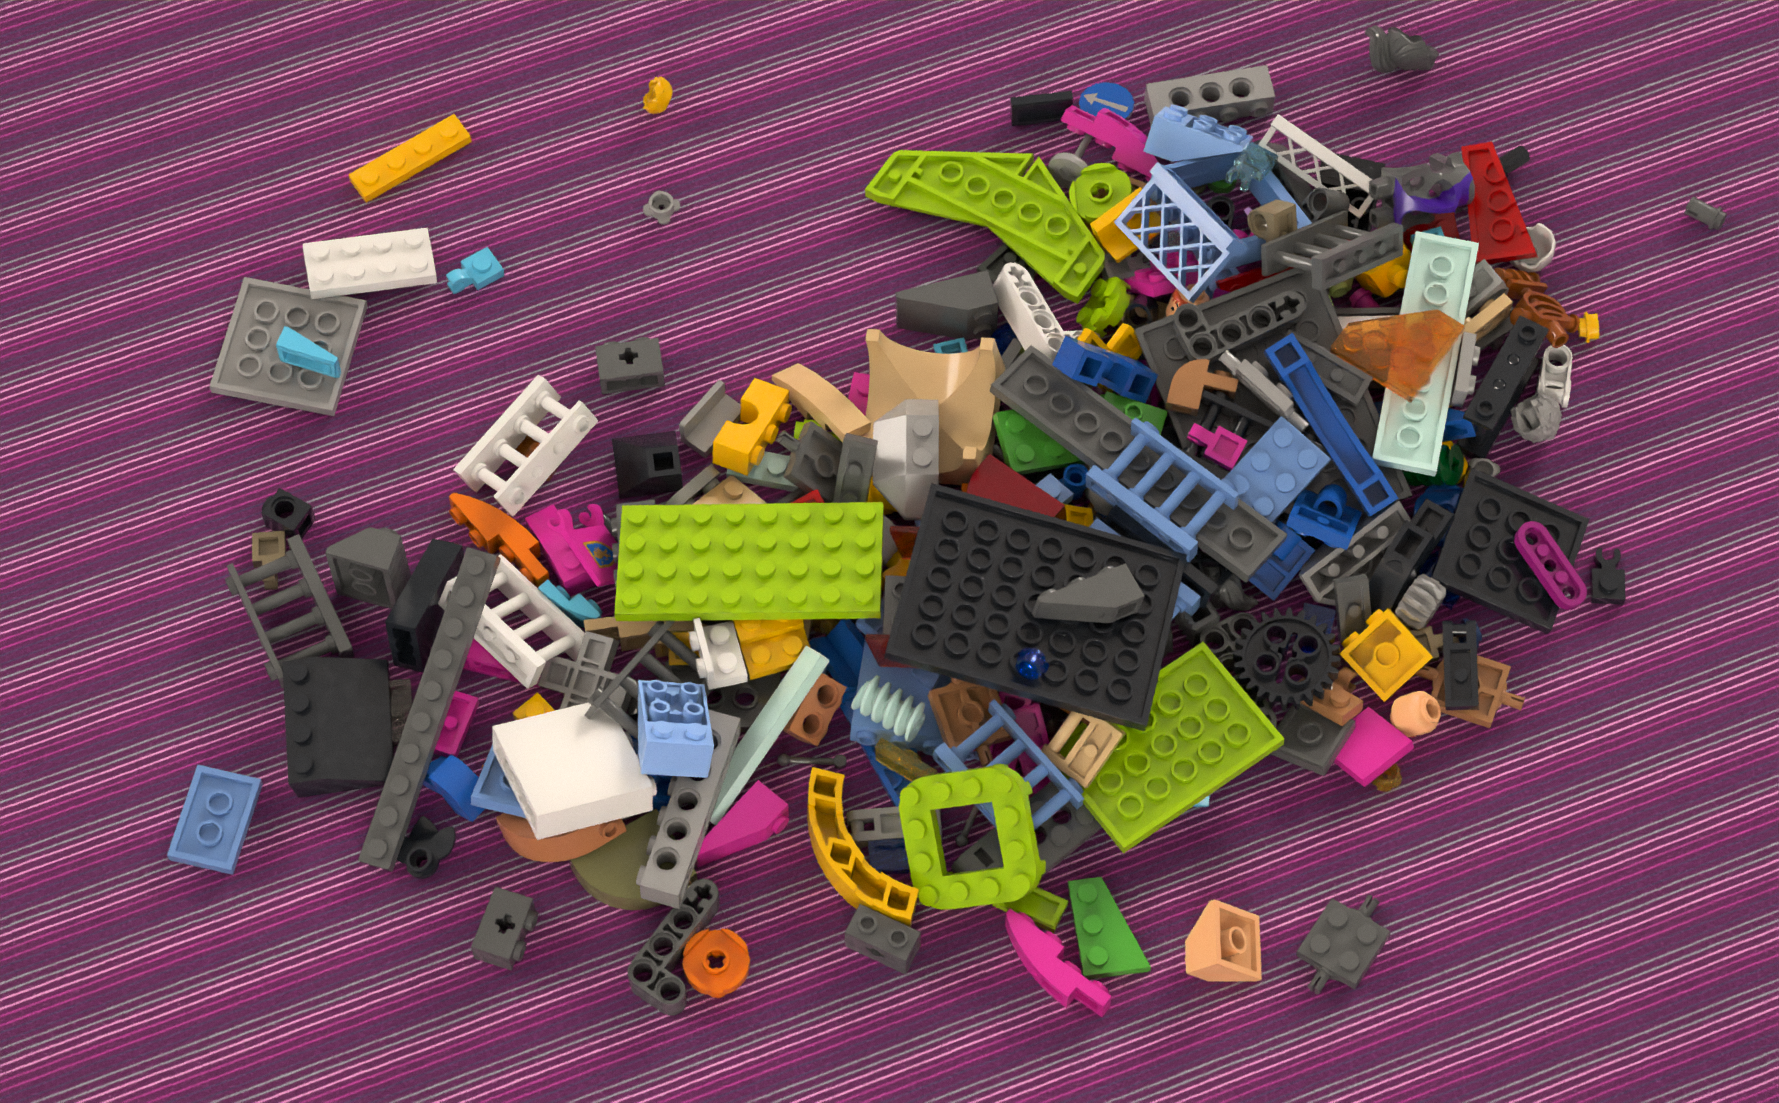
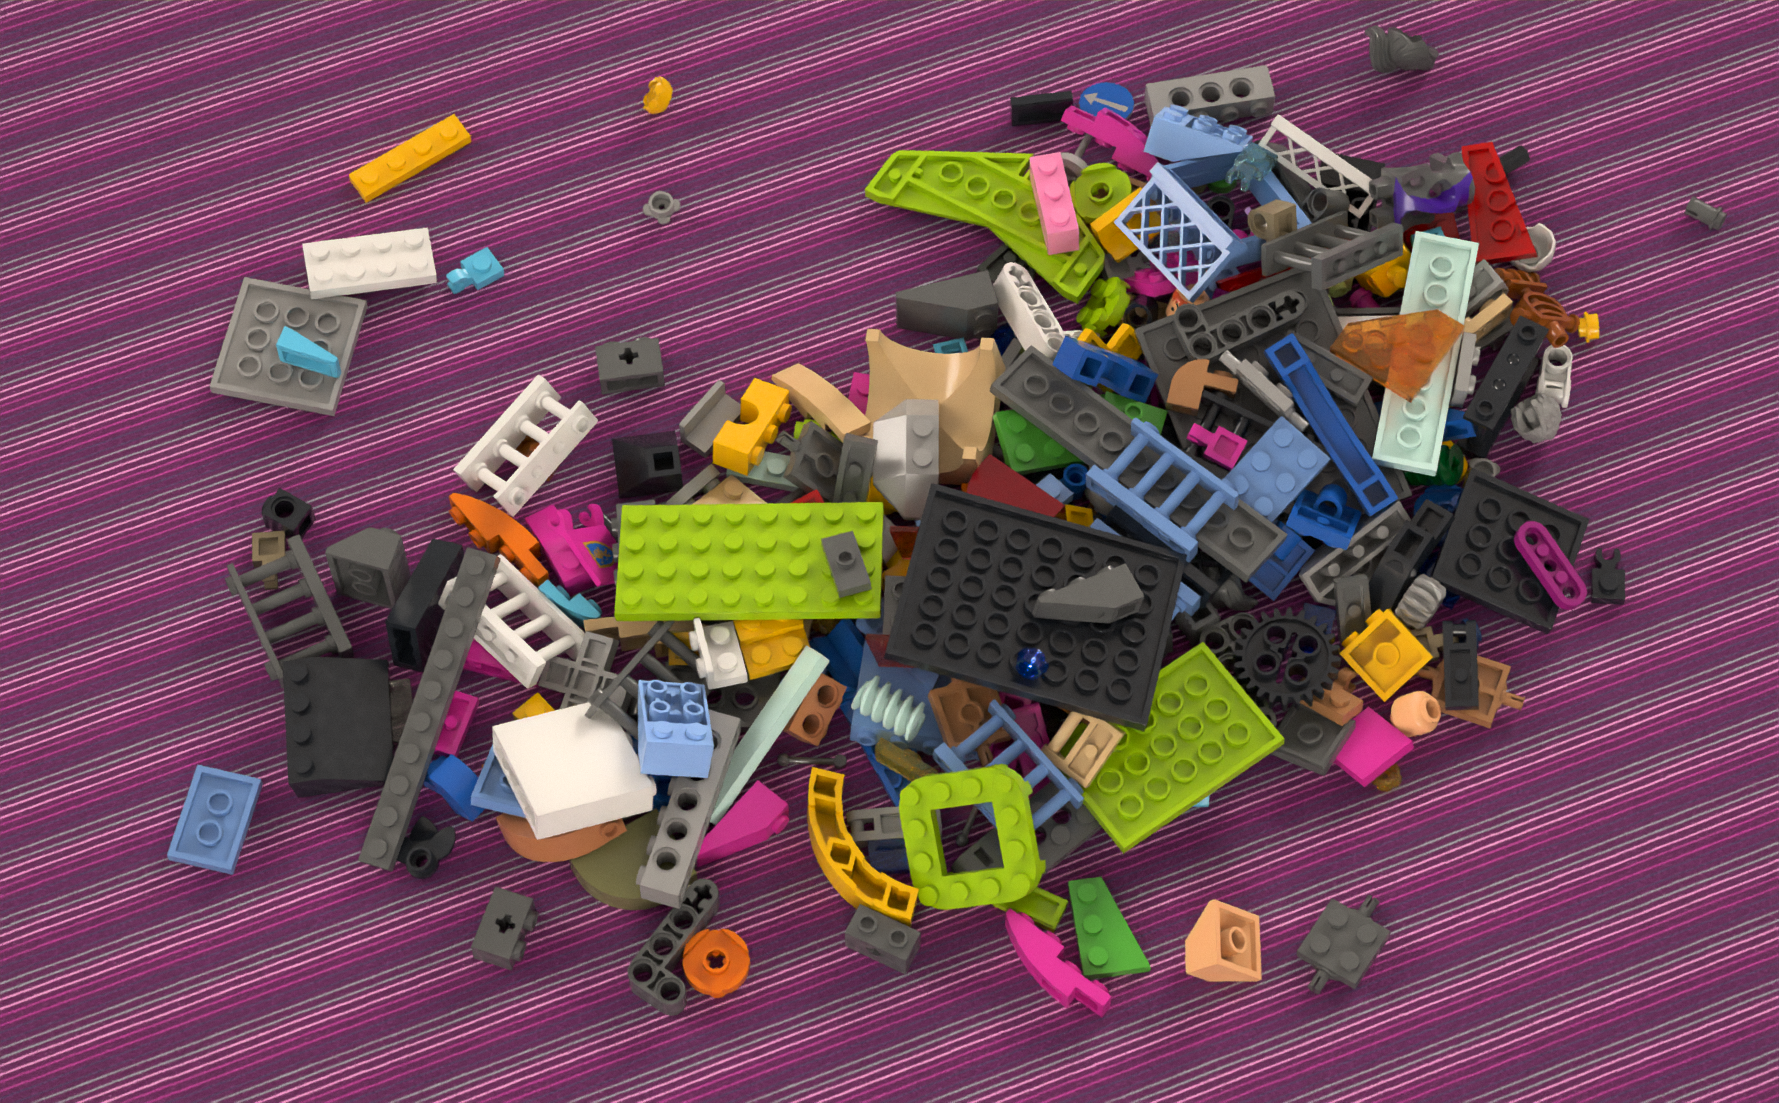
(846, 564): none -> dark grey plate
(1054, 203): none -> bright pink brick

